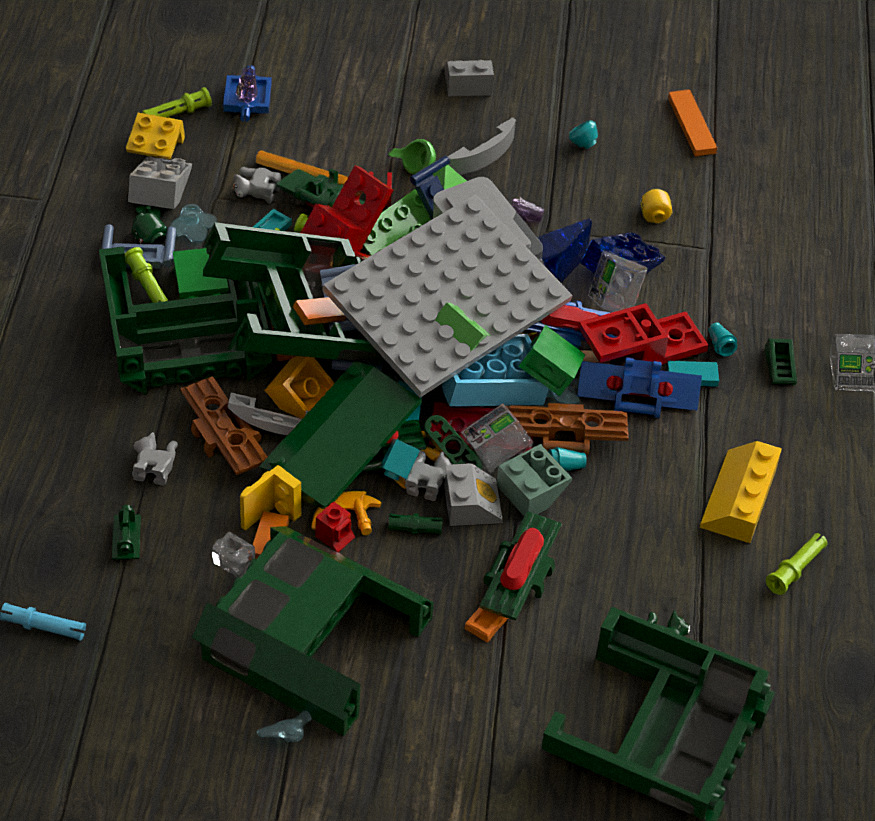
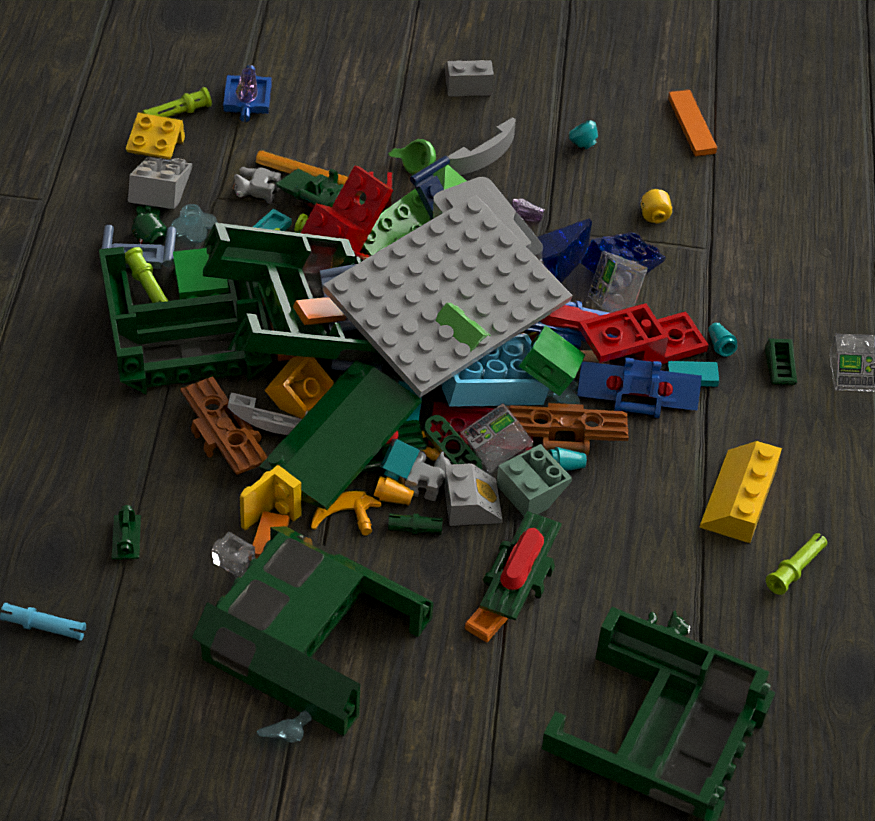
(152, 460): light grey animal -> none
(334, 527): red window -> none
(393, 491): none -> light orange cone

